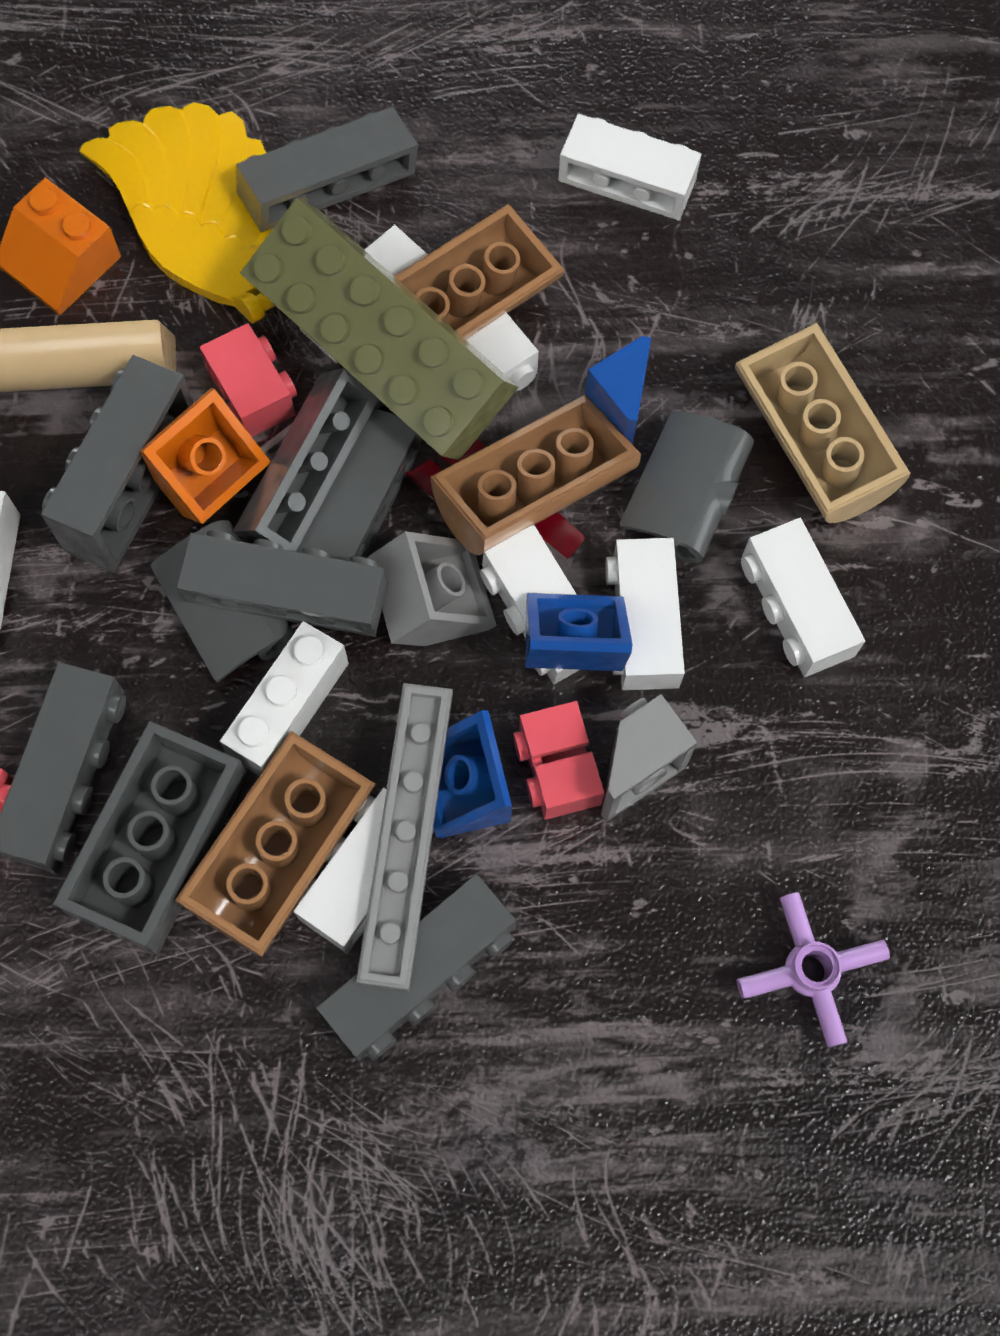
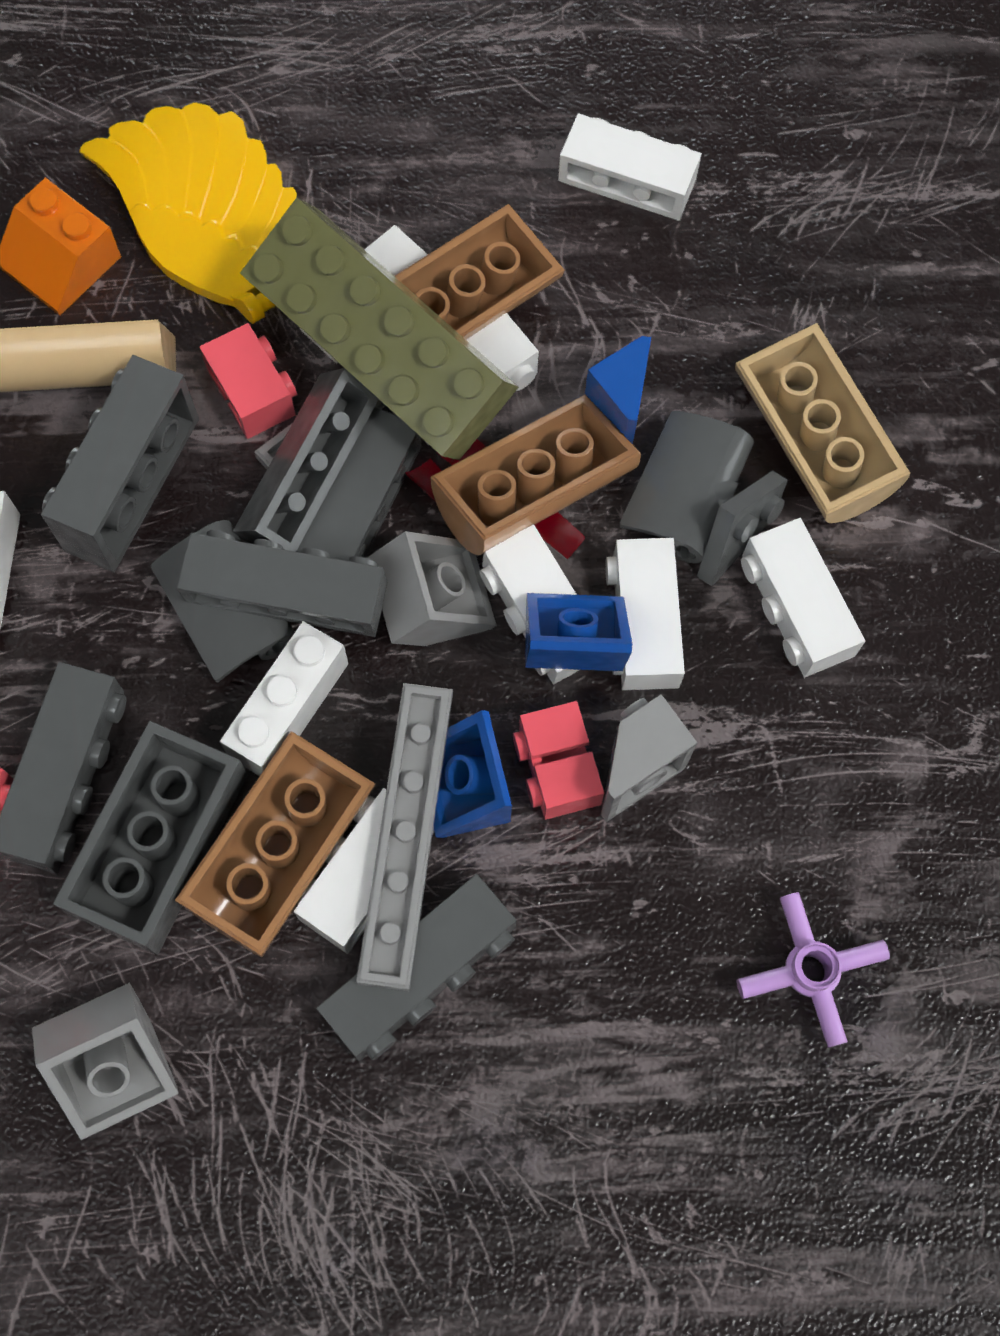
(103, 1061): none -> light grey slope
(203, 458): orange slope -> none
(327, 167): dark grey brick -> none
(738, 521): none -> dark grey wing

